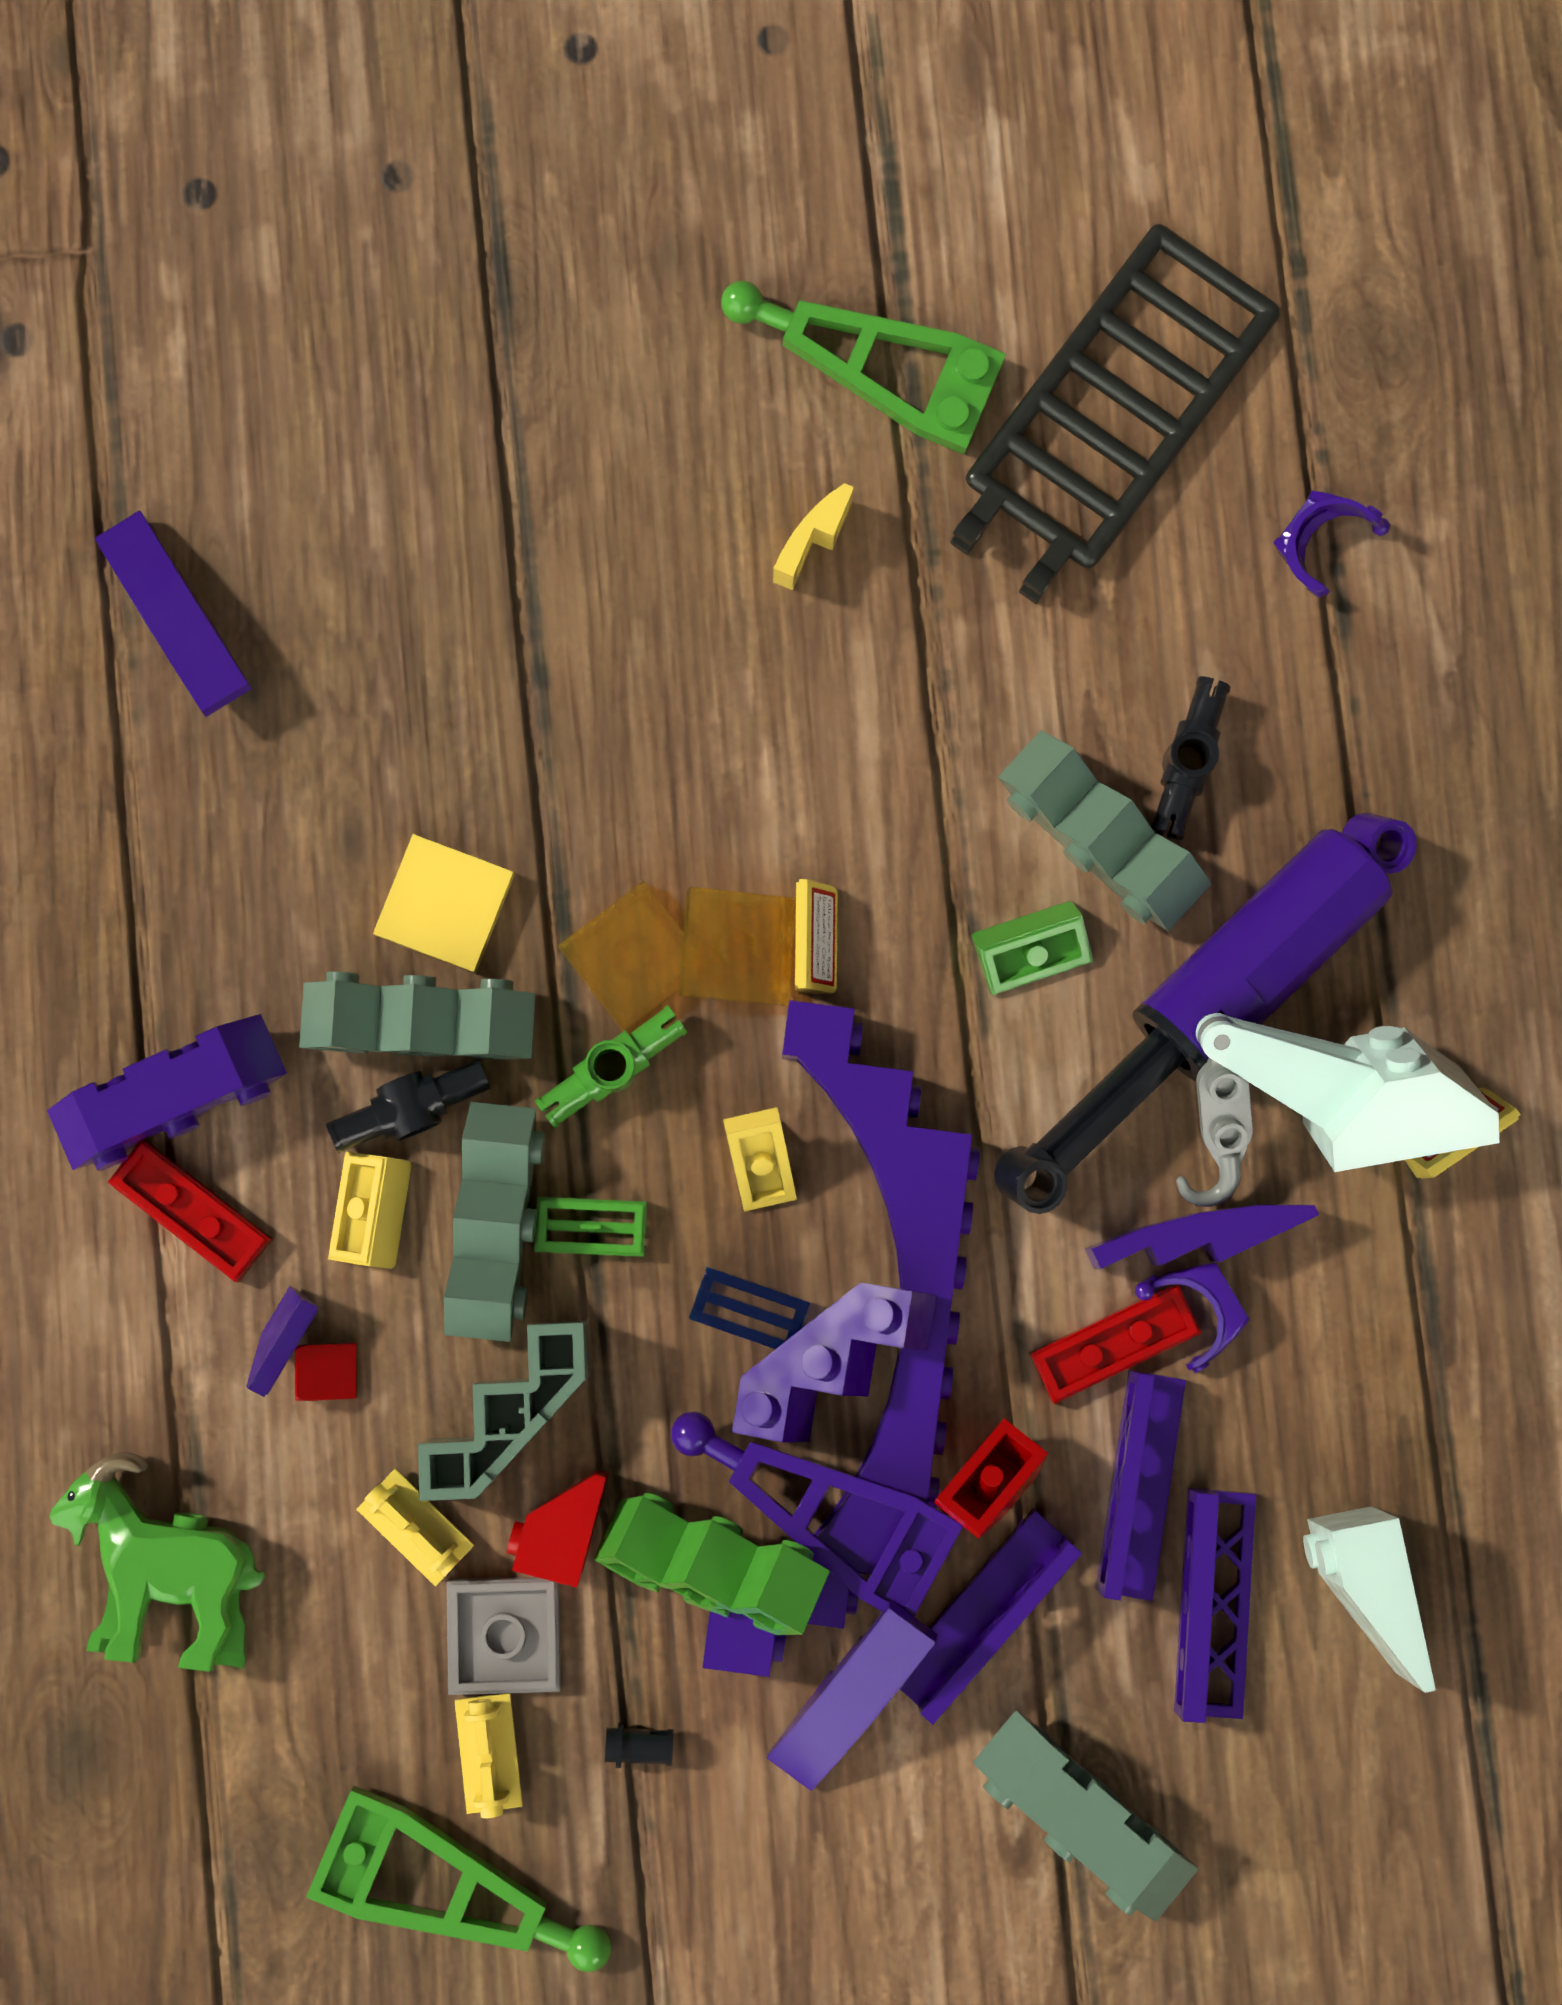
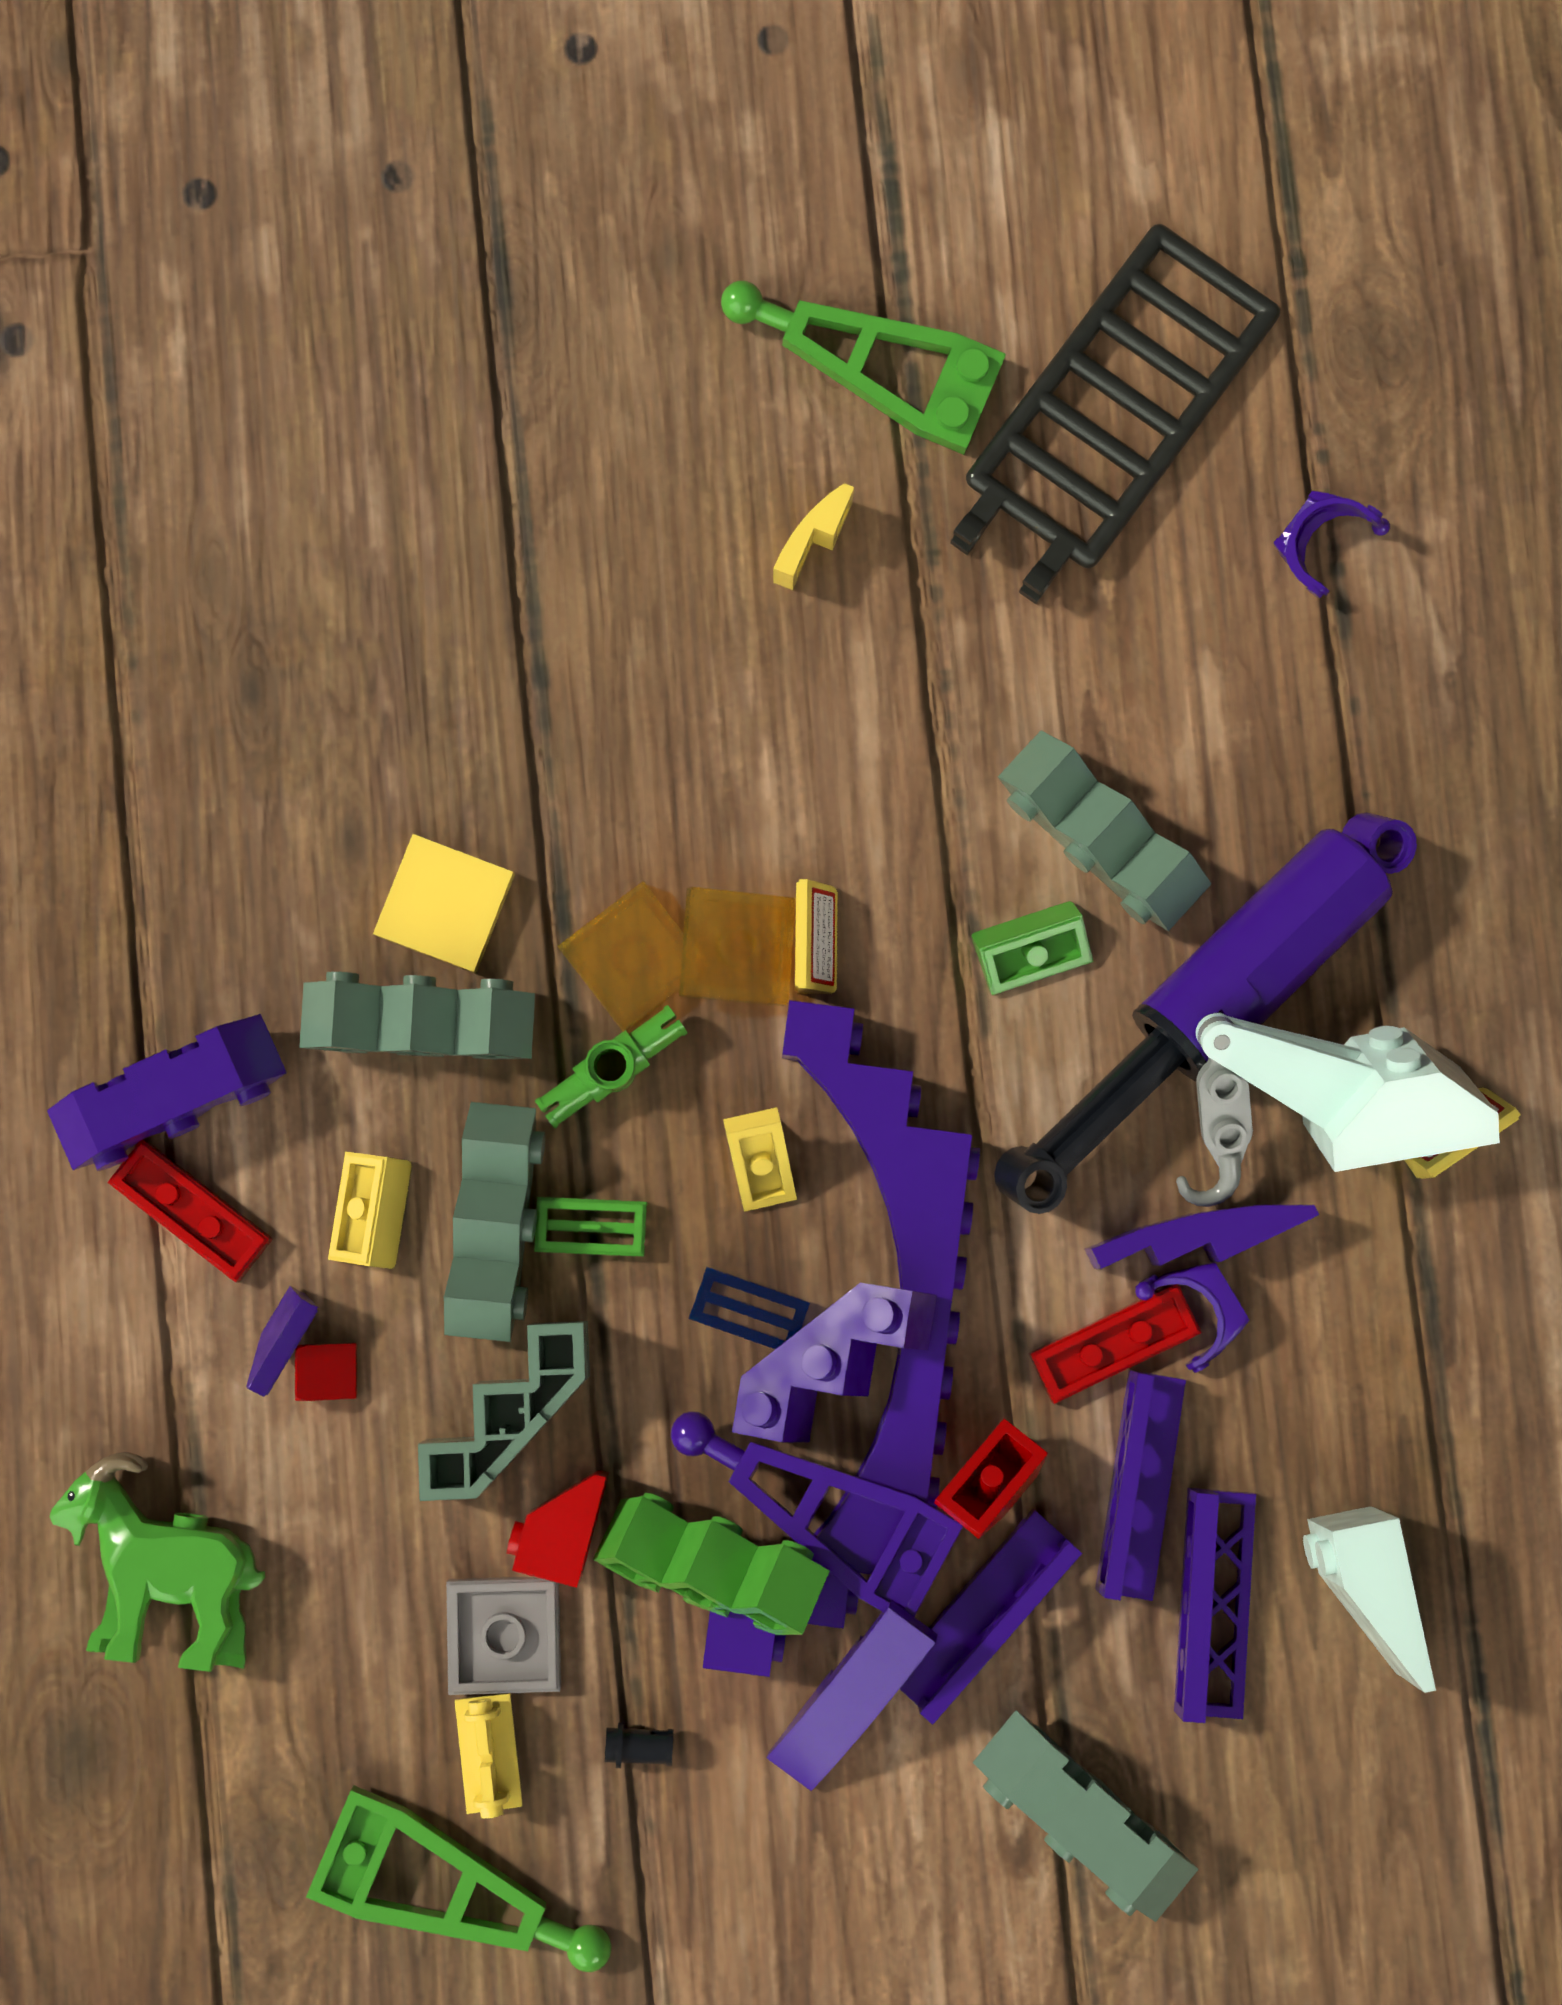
(173, 613): dark purple slope -> none
(408, 1106): black pin -> none
(415, 1527): light yellow hinge -> none
(1201, 734): black pin -> none

